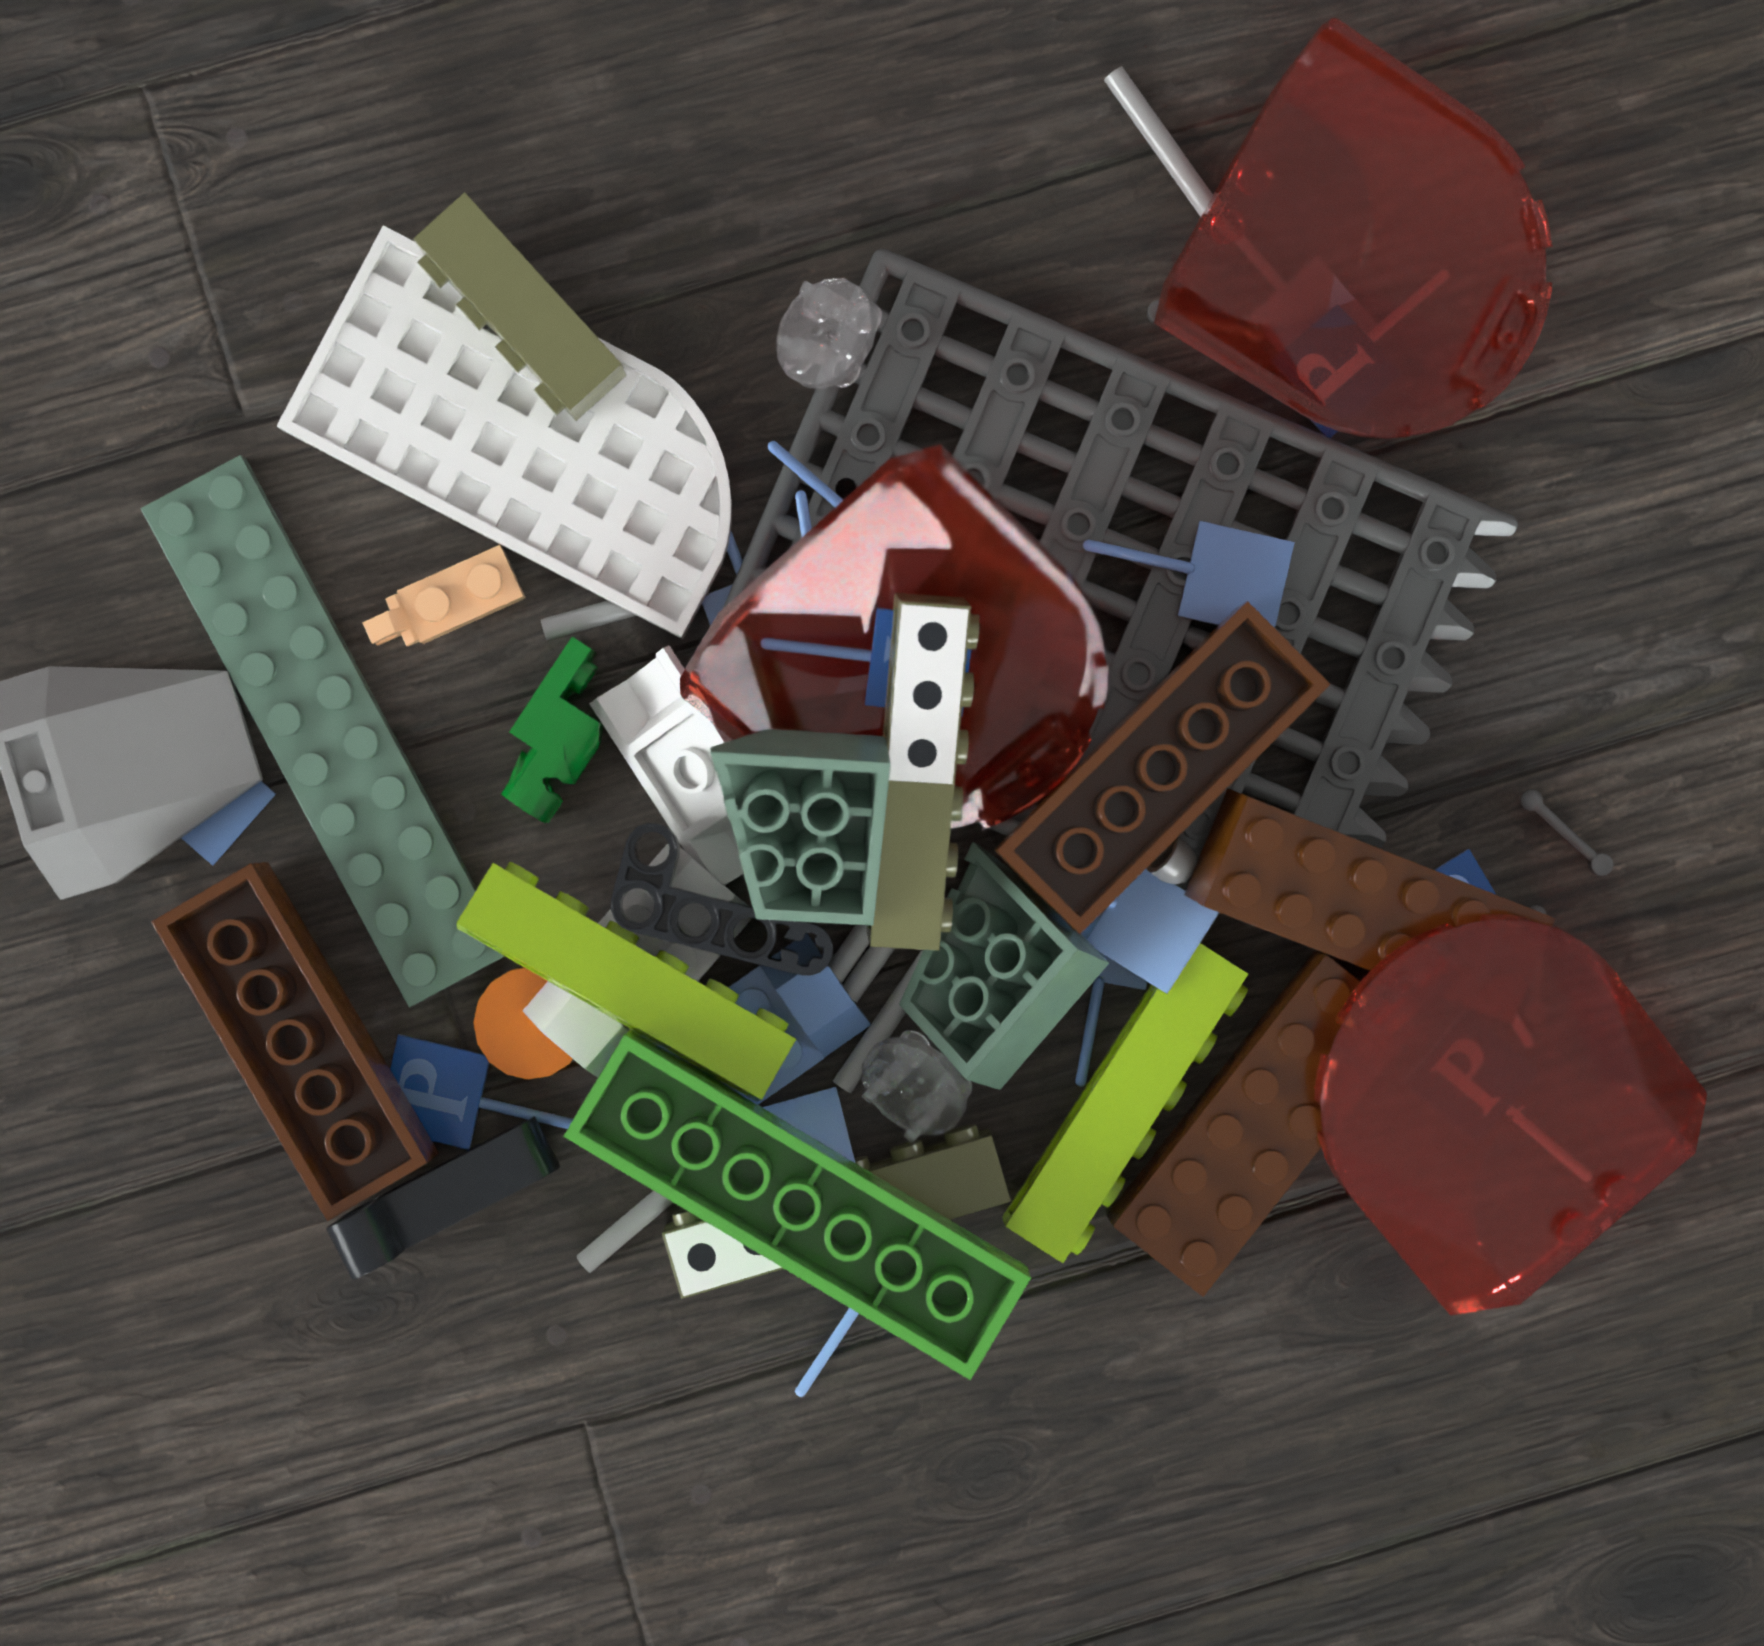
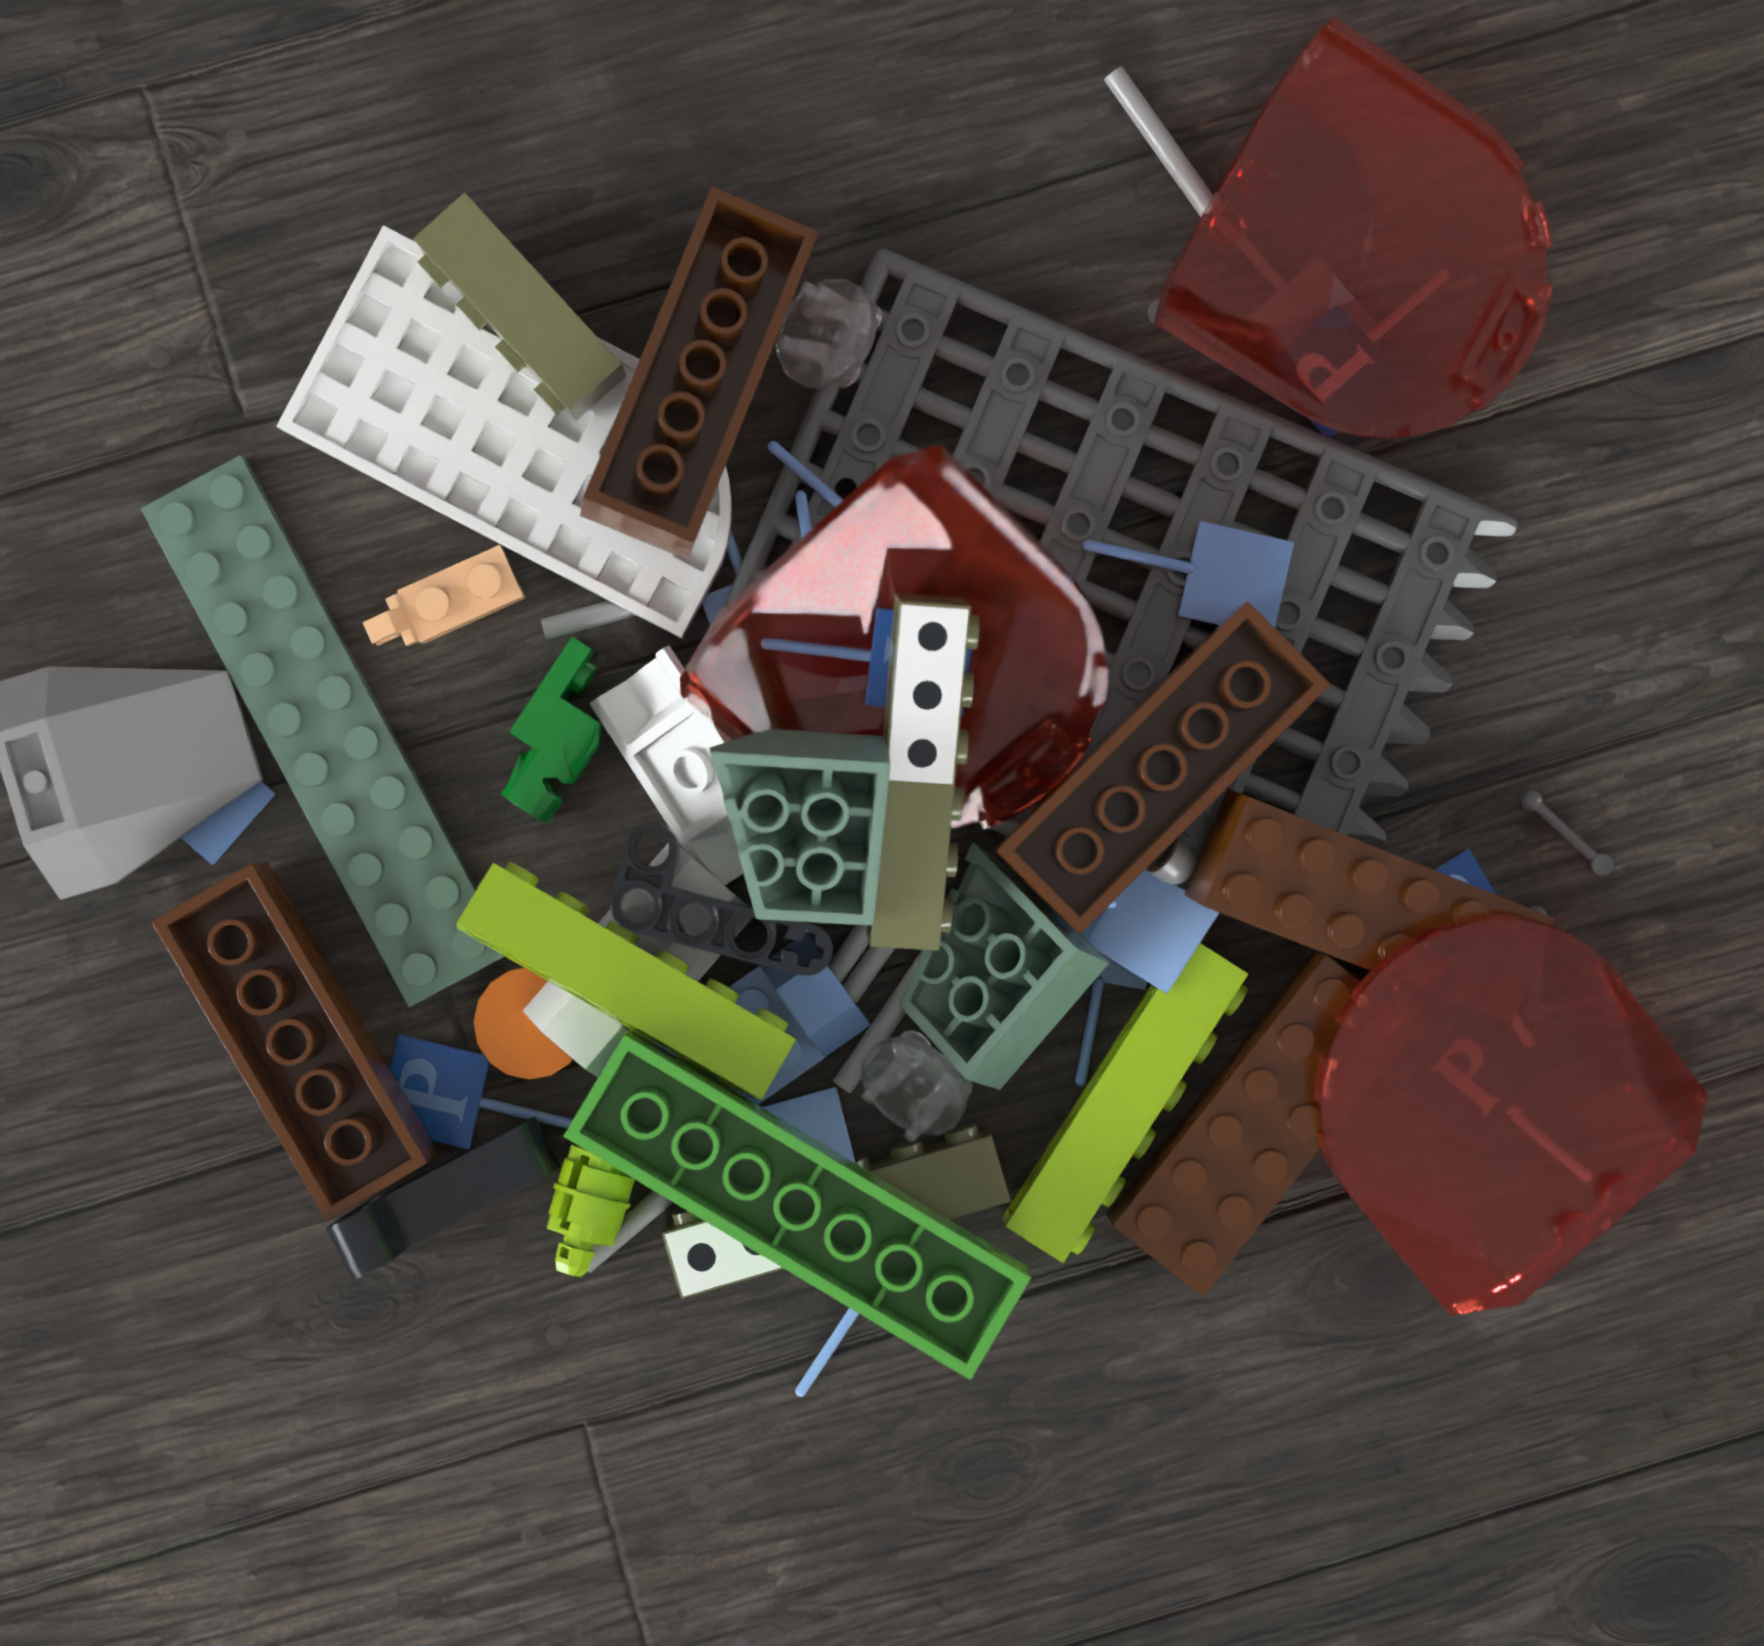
(587, 1208): none -> lime piece
(698, 373): none -> reddish brown brick

